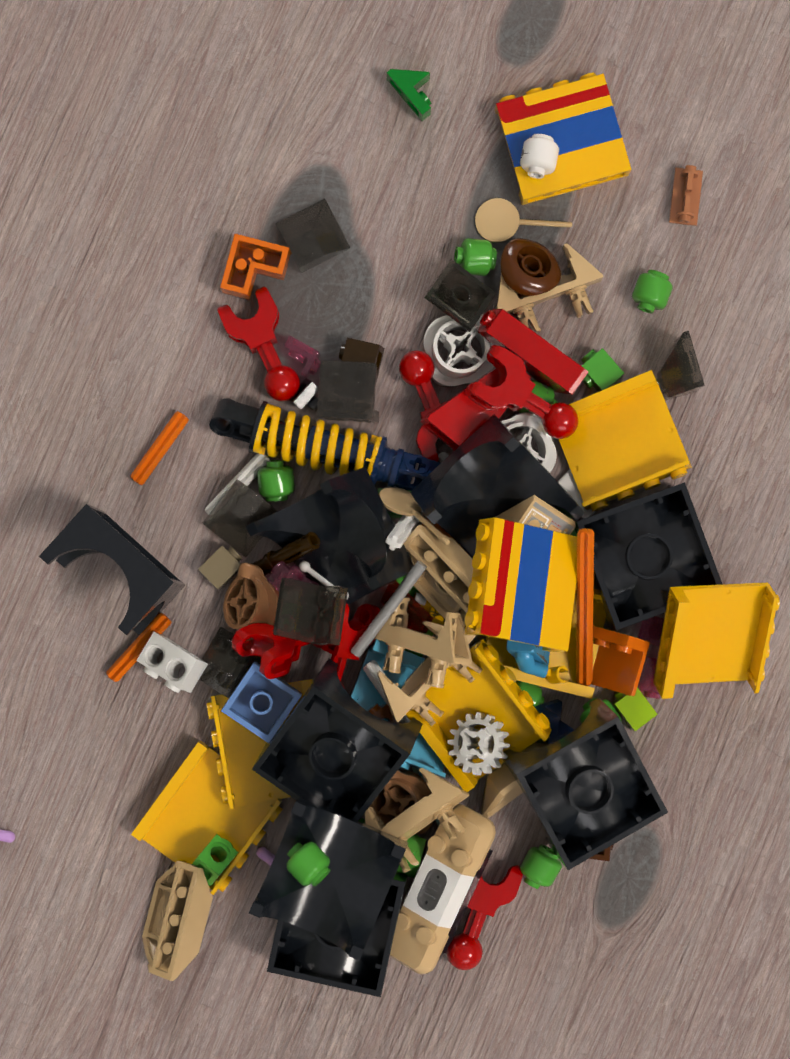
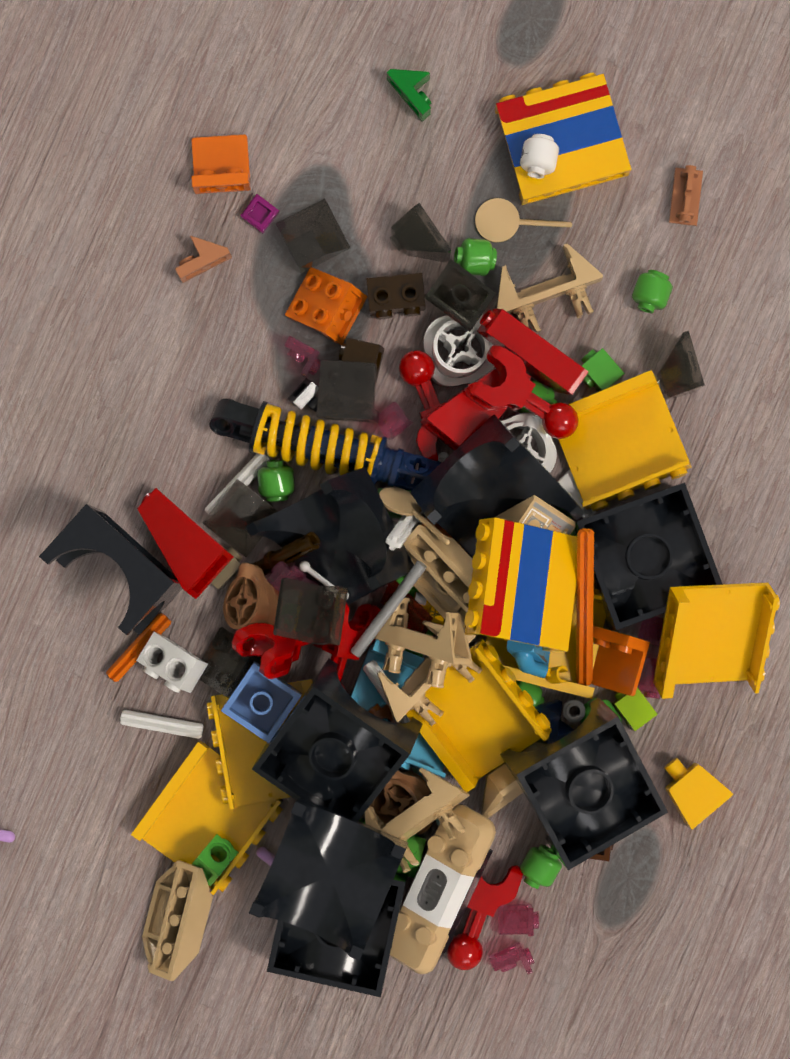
(159, 448): orange axle -> none
(161, 724): none -> white axle
(185, 545): none -> red slope
(210, 256): none -> nougat slope
(220, 164): none -> orange bracket
(250, 258): orange brick -> none
(259, 213): none -> magenta tile
(259, 335): red piece -> none
(308, 864): bright green head -> none
(326, 305): none -> orange bracket
(393, 421): none -> clear pink bracket
(396, 295): none -> dark brown brick
(419, 236): none -> clear smoke slope
(490, 743): white gear -> none
(507, 958): none -> clear pink bracket
(517, 919): none -> clear pink bracket
(529, 267): reddish brown hat -> none
(580, 713): none -> light grey pin
(694, 792): none -> yellow torso

